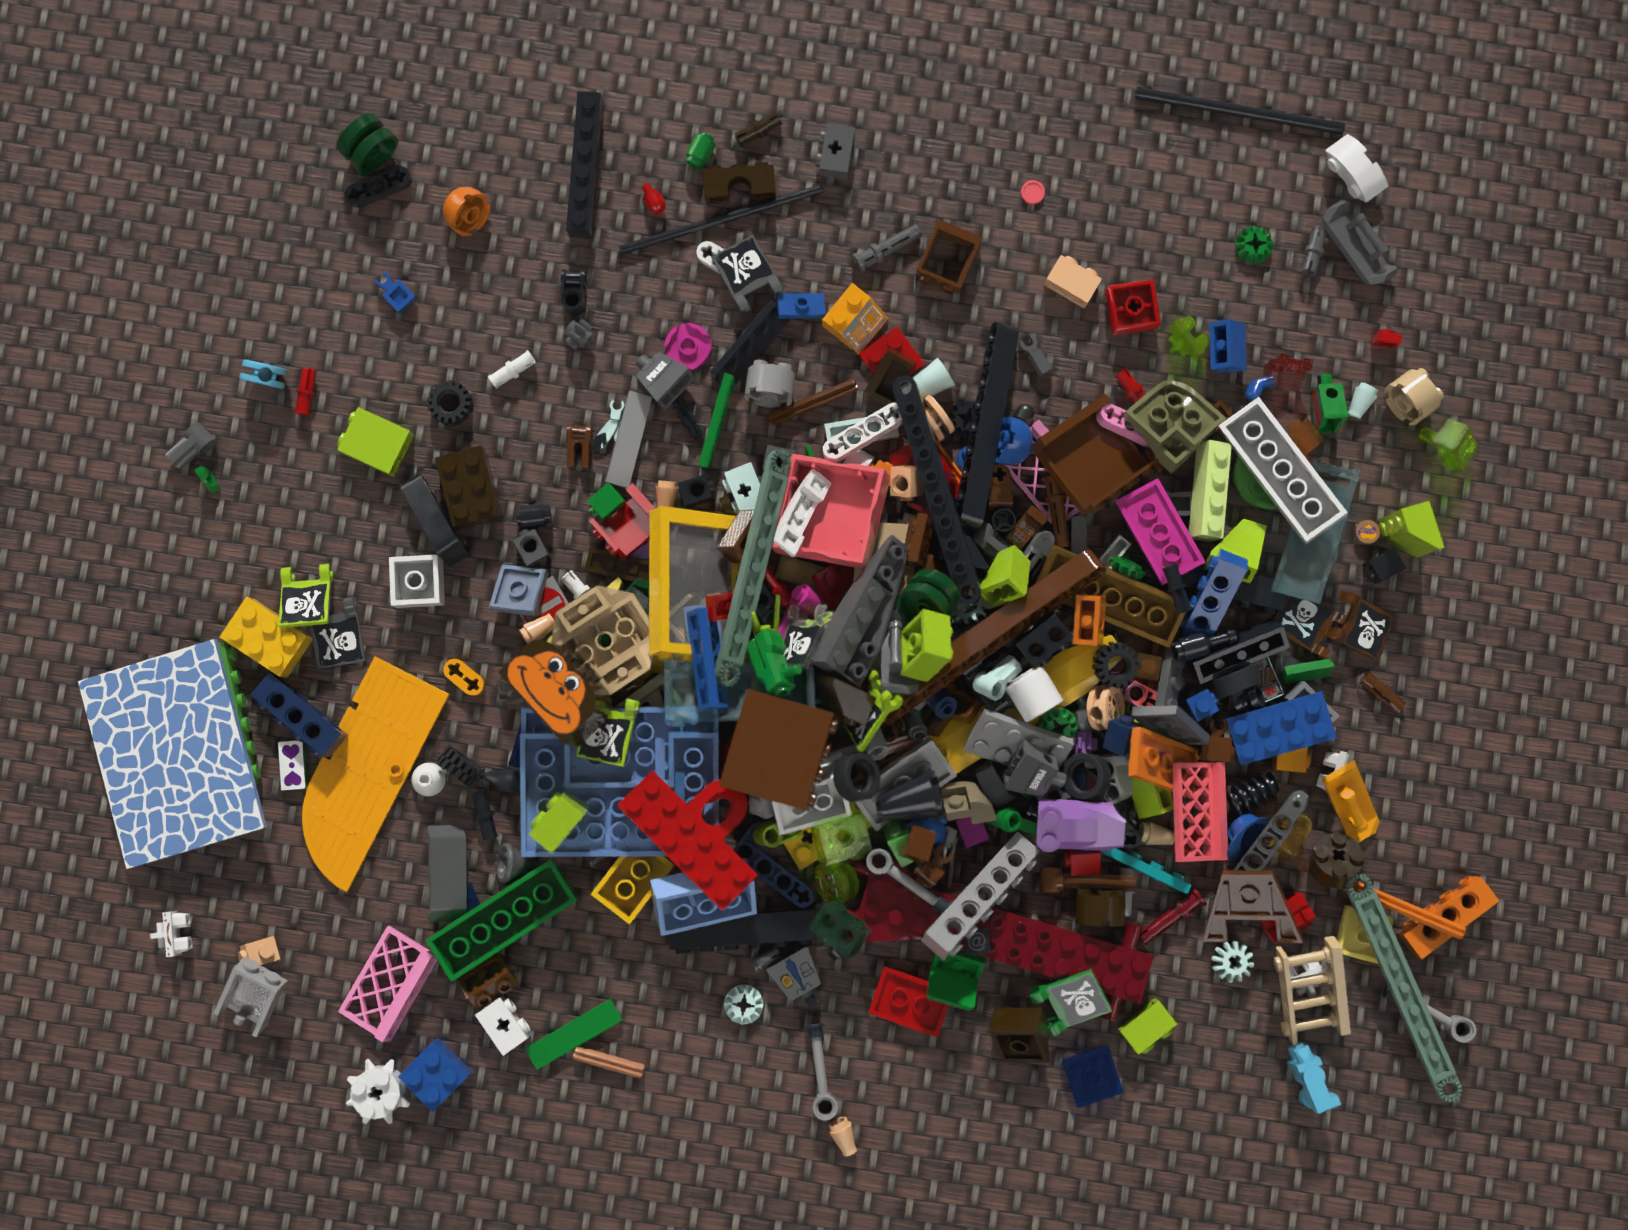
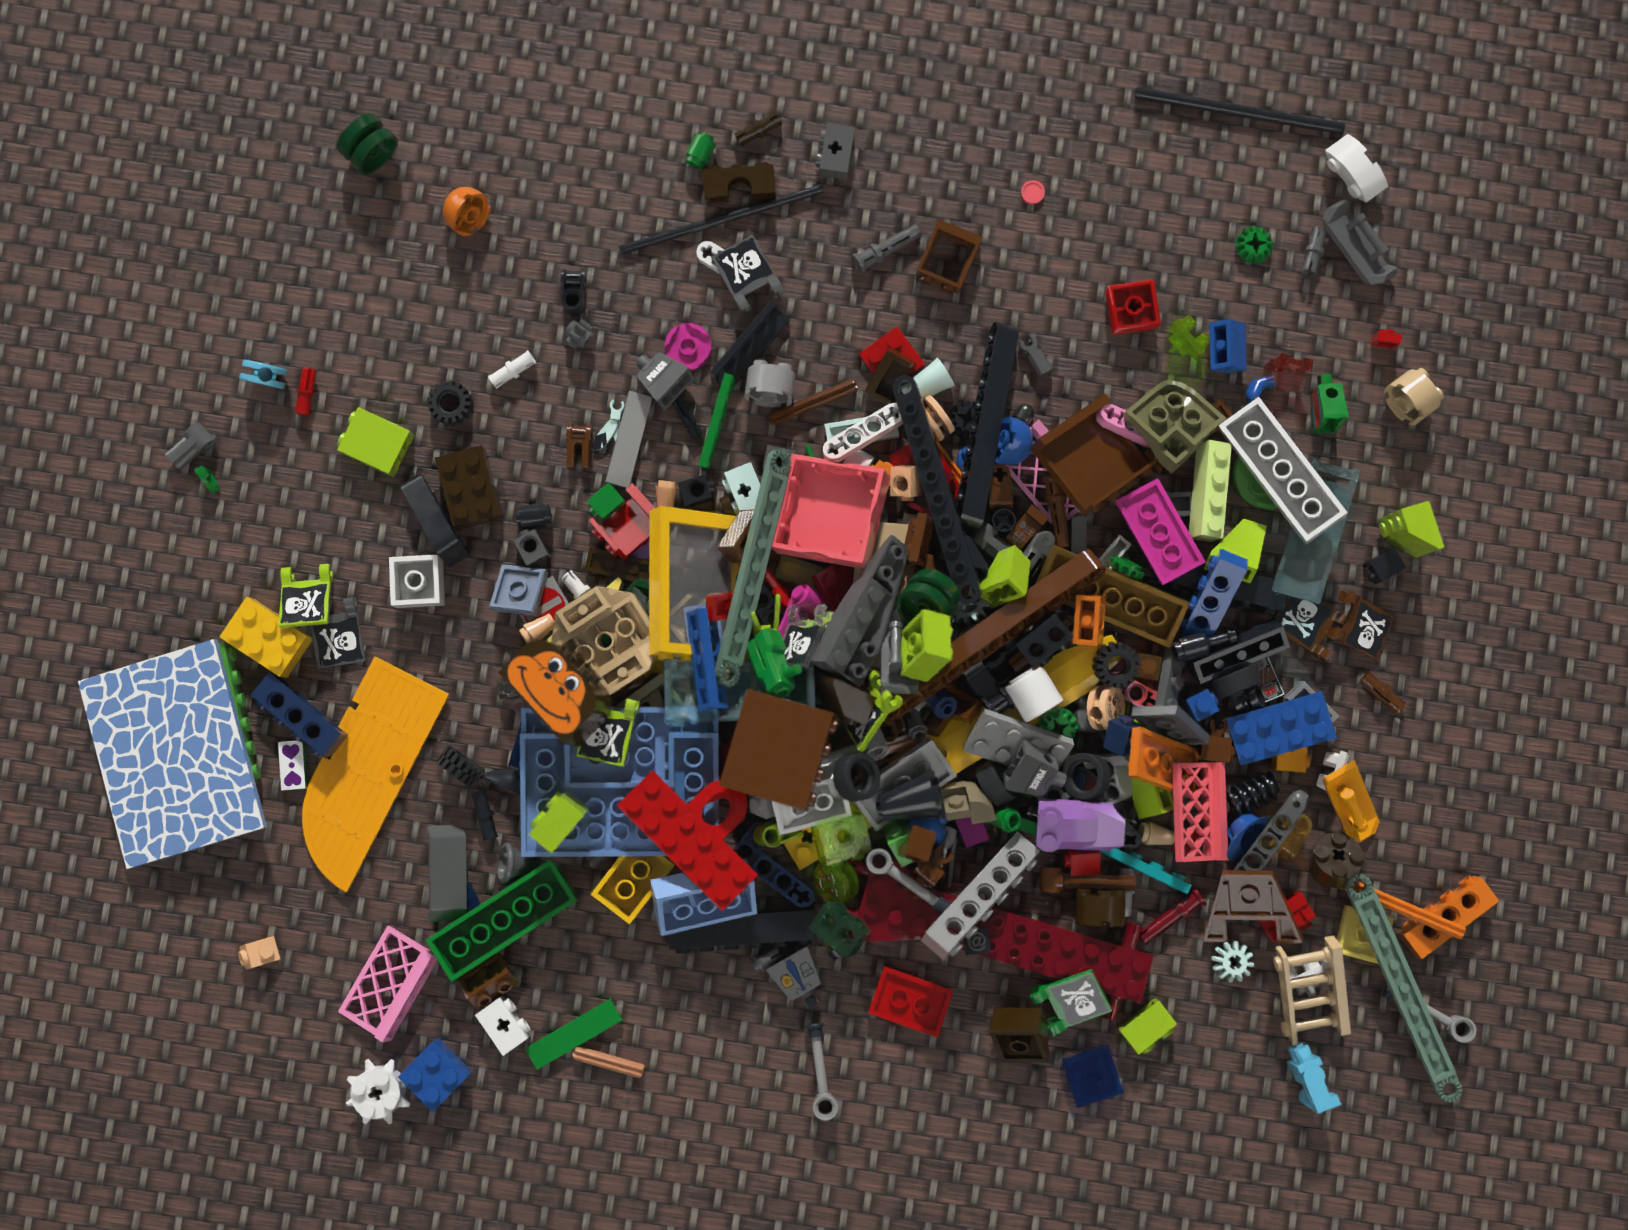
(169, 933): white hips -> none
(251, 993): light grey window -> none
(368, 182): black beam -> none
(397, 294): blue plate -> none
(428, 779): white brick -> none
(460, 681): light orange beam -> none
(585, 165): black brick -> none
(653, 200): red cylinder -> none
(751, 1013): light aqua gear -> none
(799, 511): white slope -> none
(800, 305): blue plate -> none
(842, 1133): light nougat cone -> none
(854, 319): light orange slope -> none
(955, 979): green bracket -> none
(994, 682): light aqua piece -> none
(1073, 281): light nougat brick -> none
(1084, 743): medium lavender gear -> none
(1130, 385): red pin -> none
(1177, 588): black axle -> none
(1304, 435): clear orange brick -> none
(1307, 671): green tile -> none
(1362, 400): light aqua cone -> none
(1366, 532): medium nougat tile -> none
(1453, 443): clear neon green brick -> none

